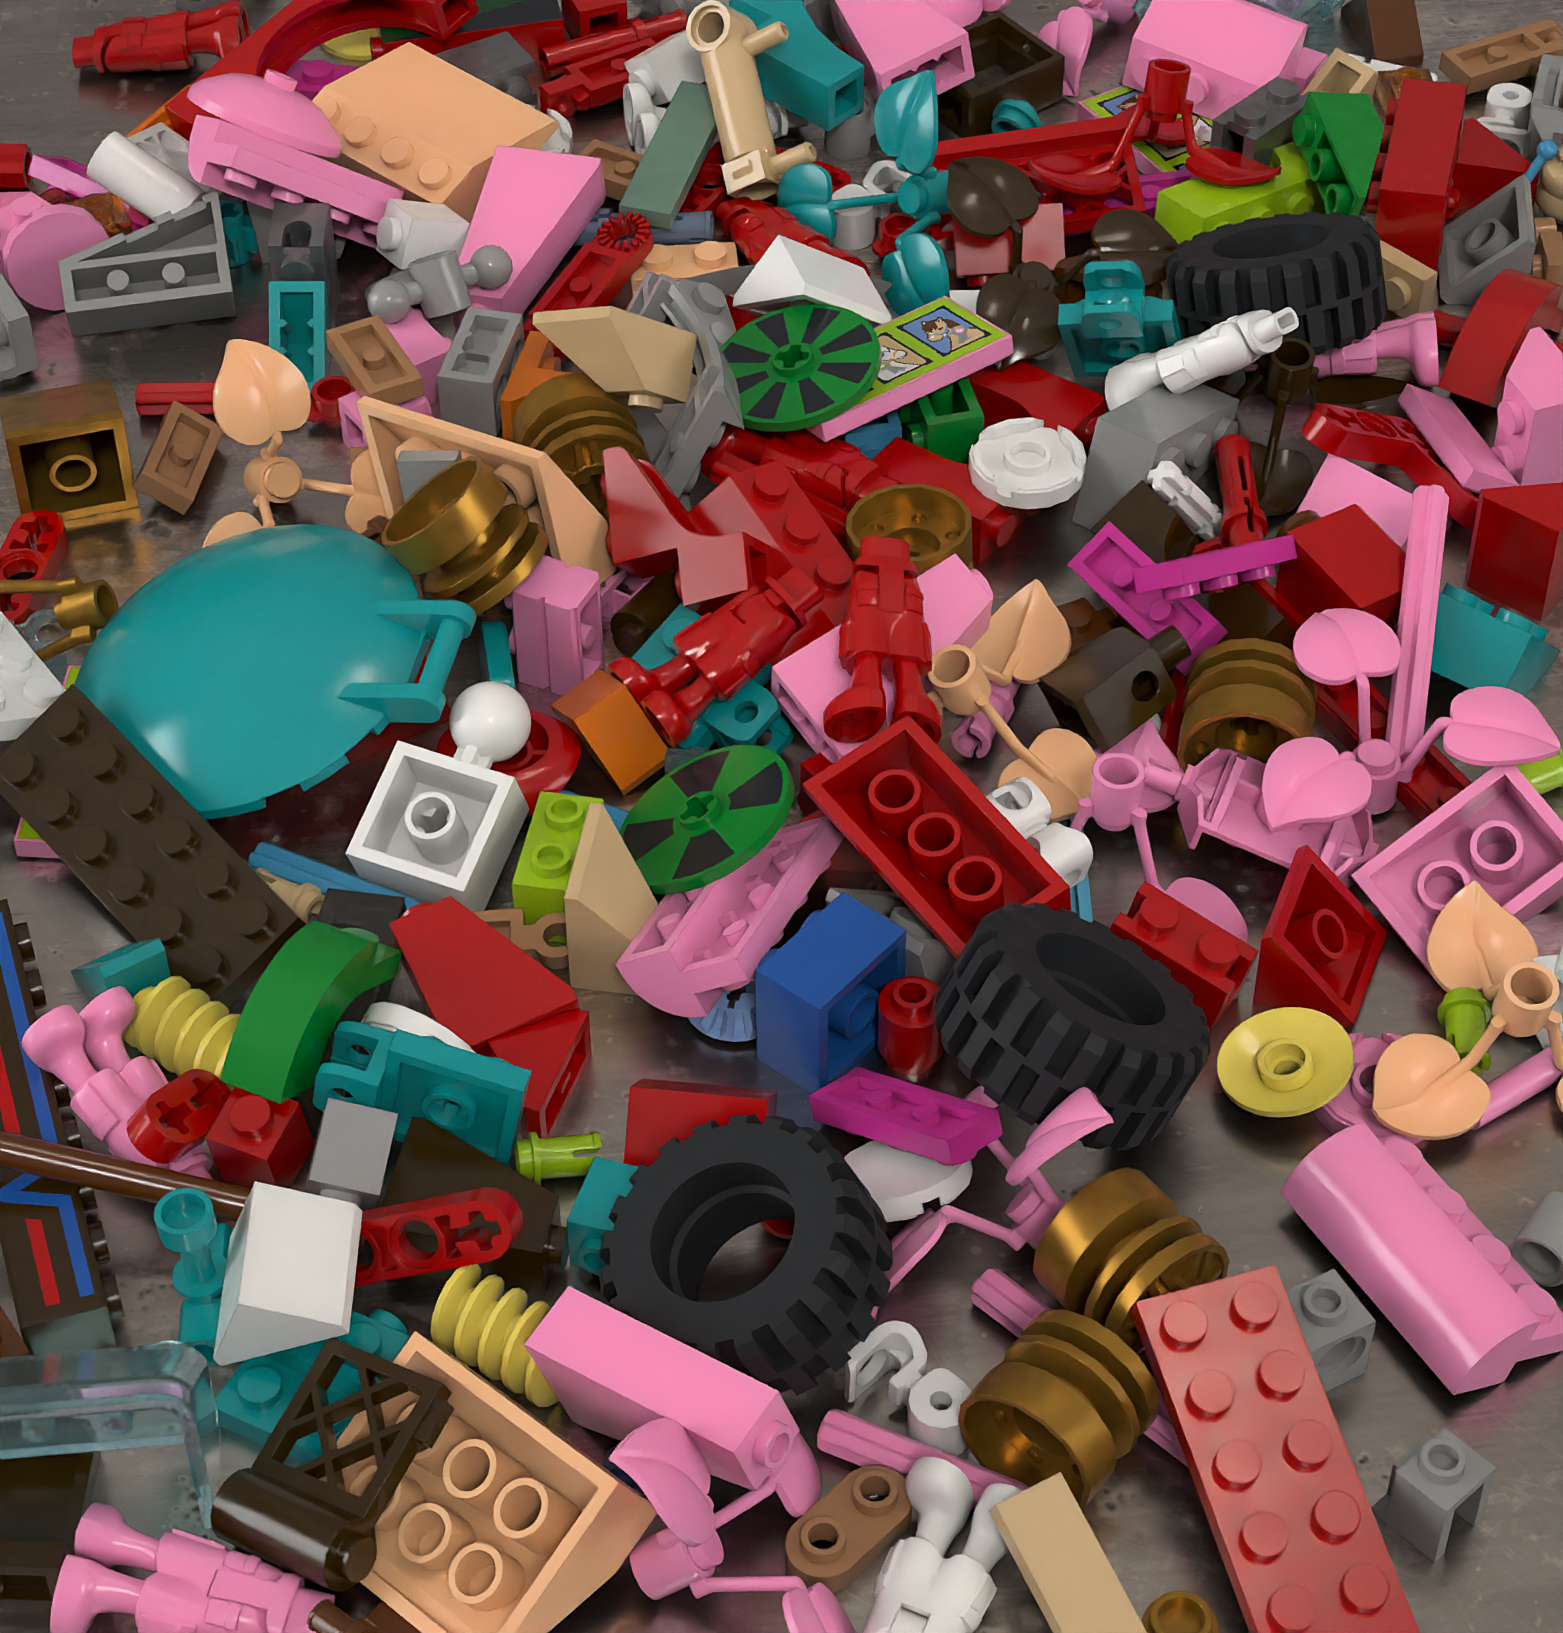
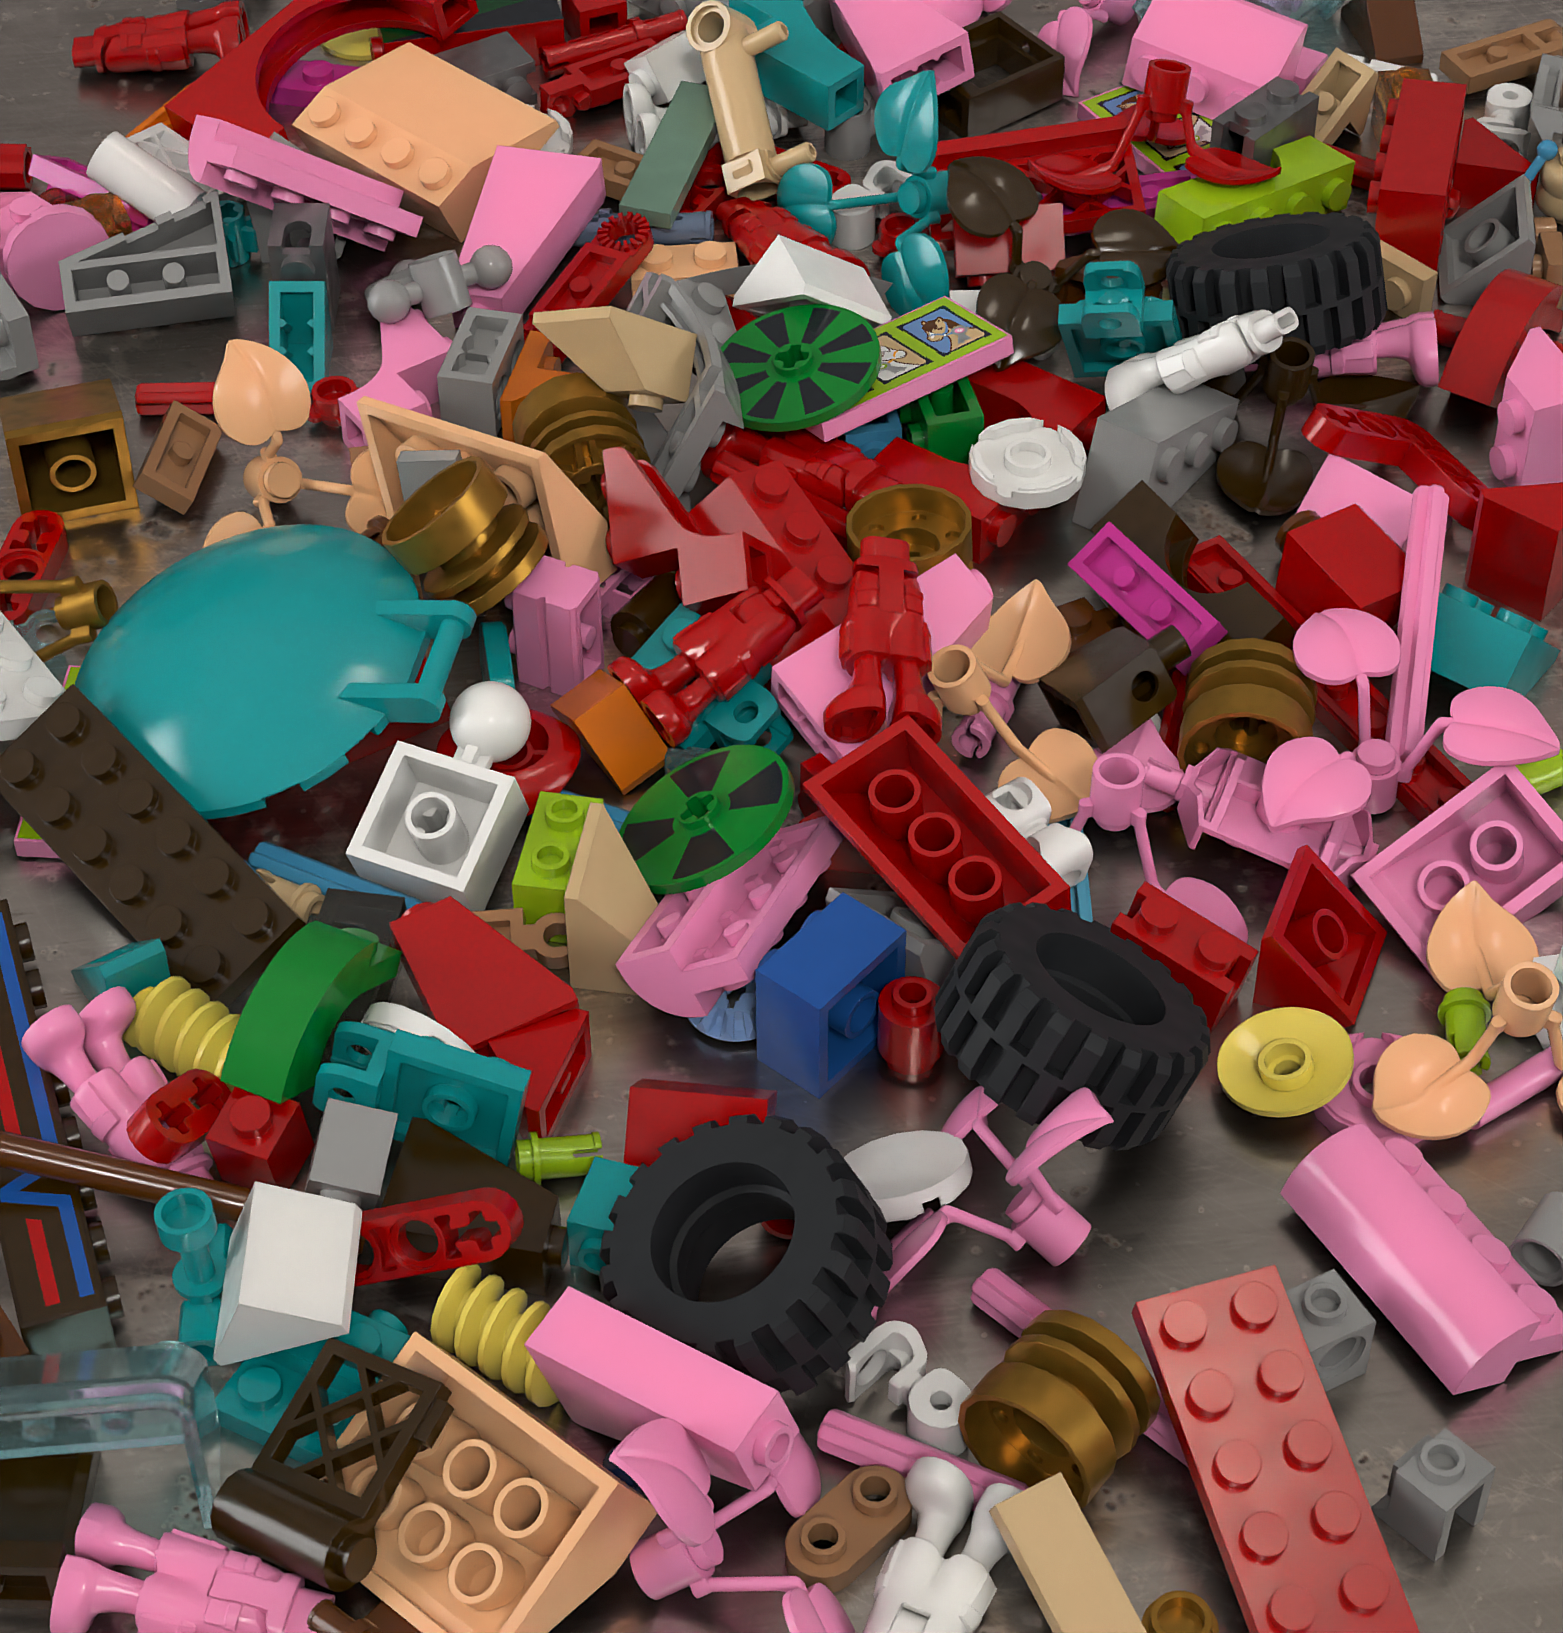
(269, 109): bright pink dish -> none
(374, 361): medium nougat plate -> none
(418, 230): white brick -> none
(906, 1116): dark pink plate -> none
(1014, 115): teal plate -> none
(1120, 1247): pearl gold wheel -> none
(1186, 499): white axle -> none
(1215, 568): dark pink plate -> none
(1242, 517): red pin -> none
(1340, 146): green slope -> none
(1454, 440): bright pink tile -> none

